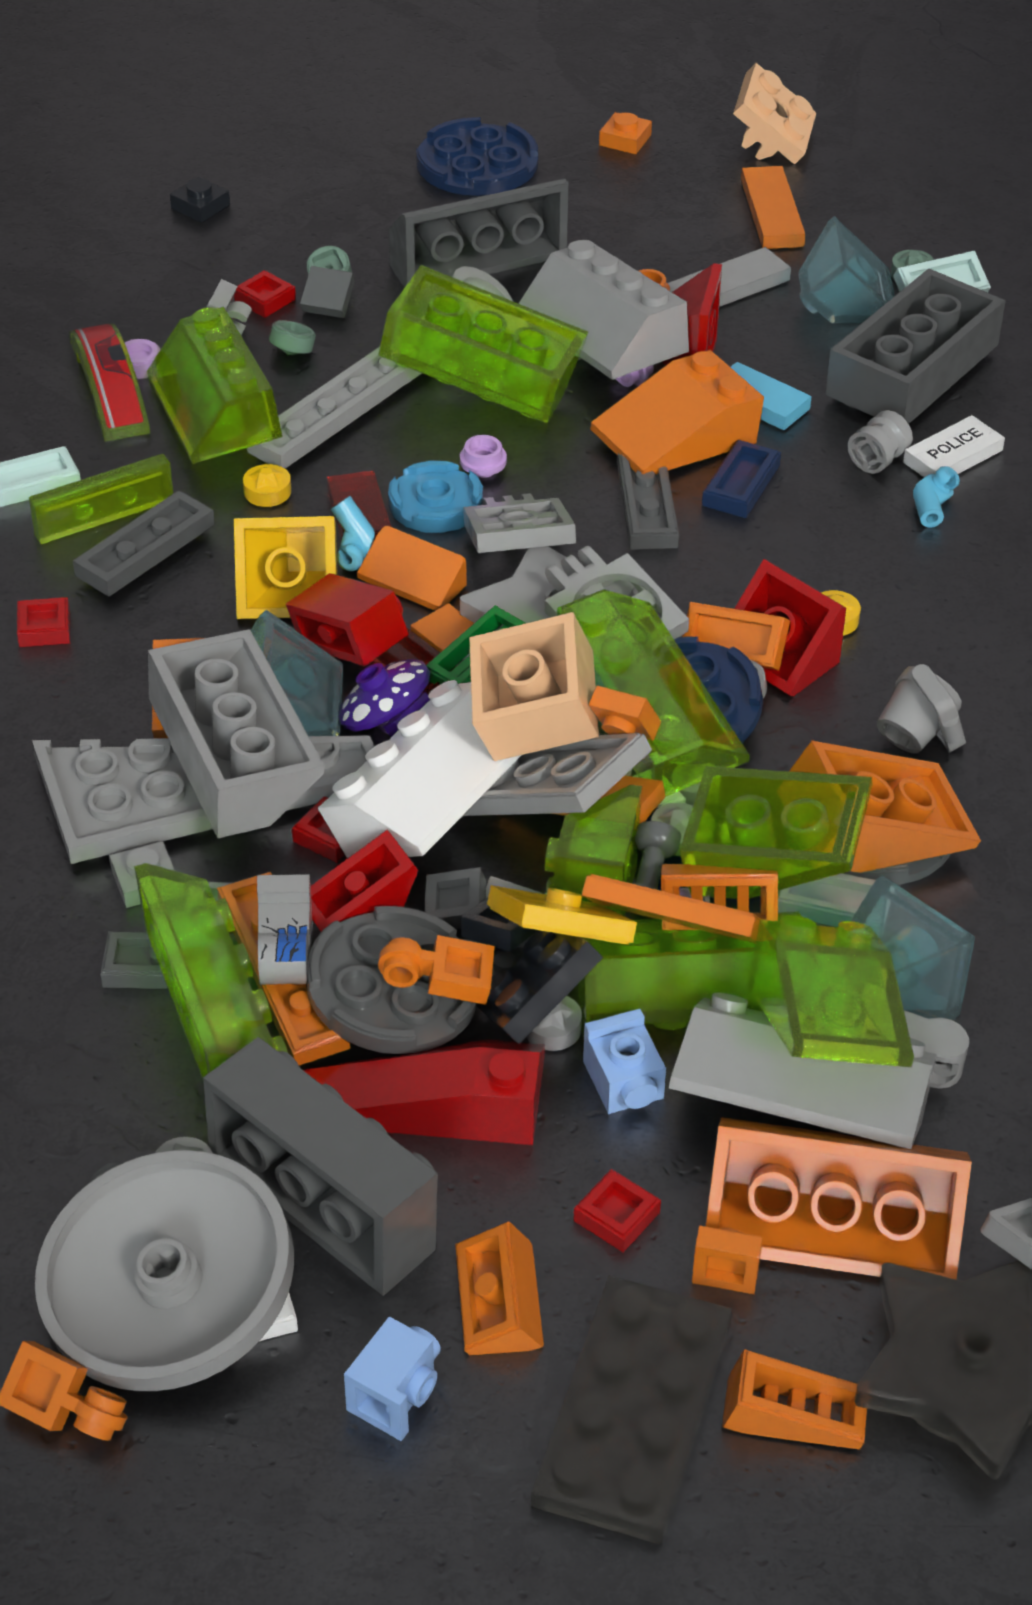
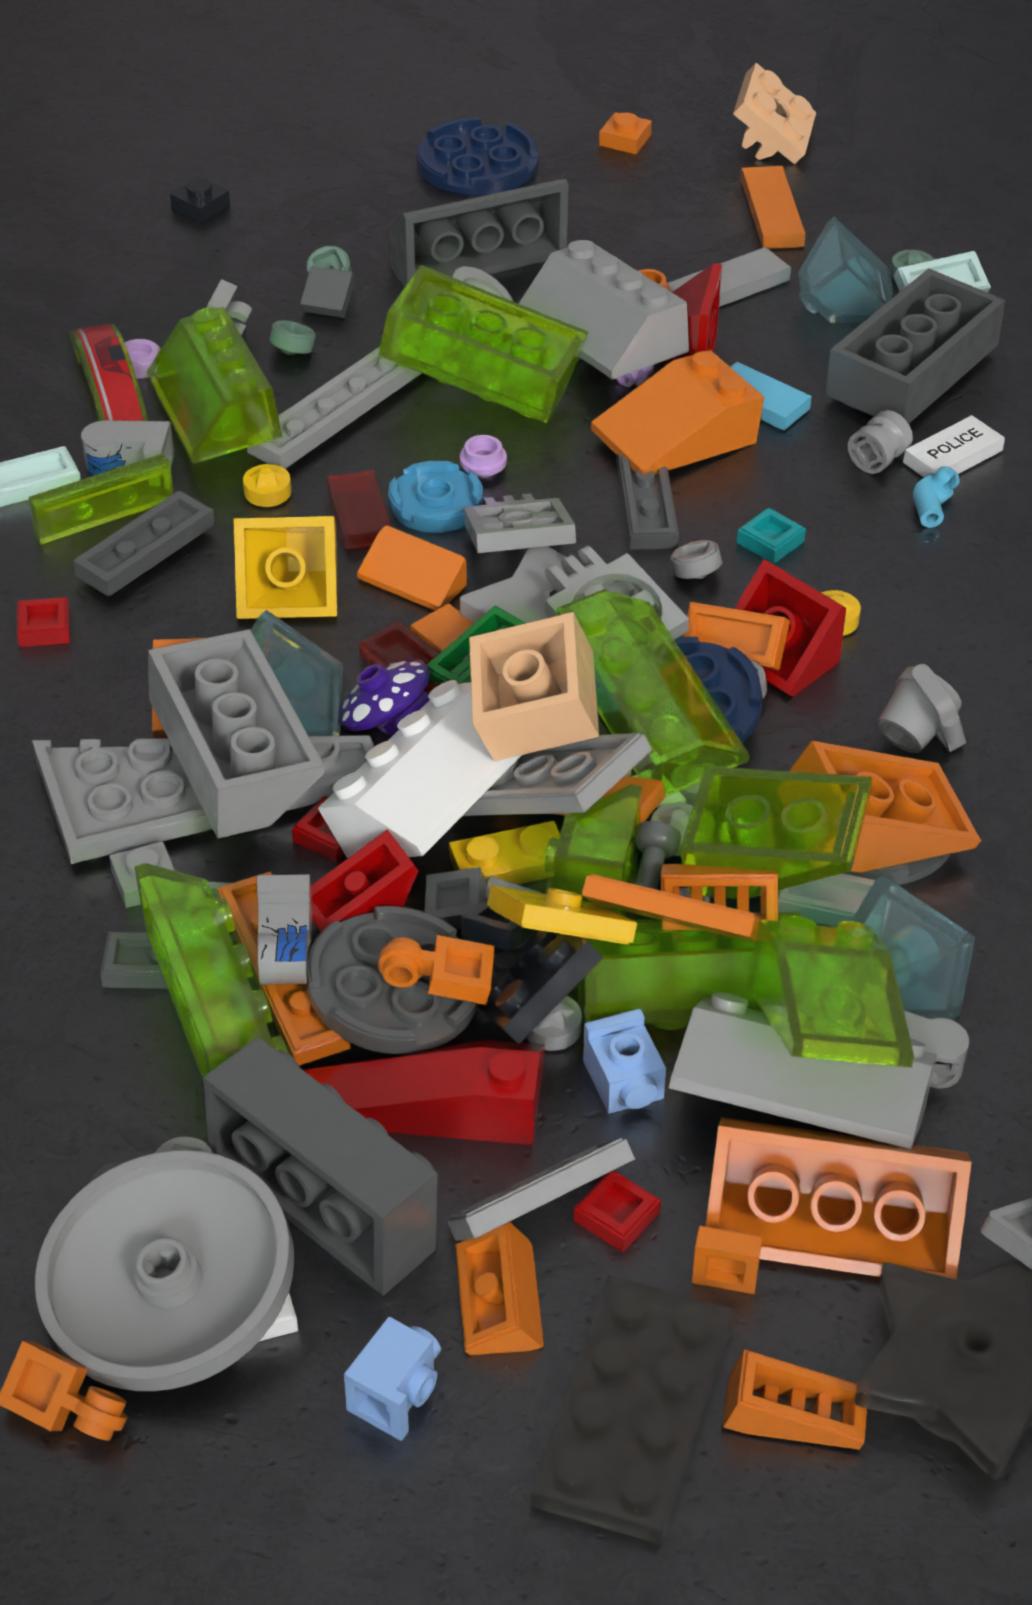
(121, 443): none -> light grey leg
(265, 293): red tile -> none
(348, 618): red brick -> none
(357, 534): medium azure arm -> none
(508, 855): none -> yellow plate
(539, 1189): none -> light grey tile
(624, 713): orange plate -> none
(696, 559): none -> light grey tile
(741, 478): dark blue tile -> none
(771, 535): none -> teal tile

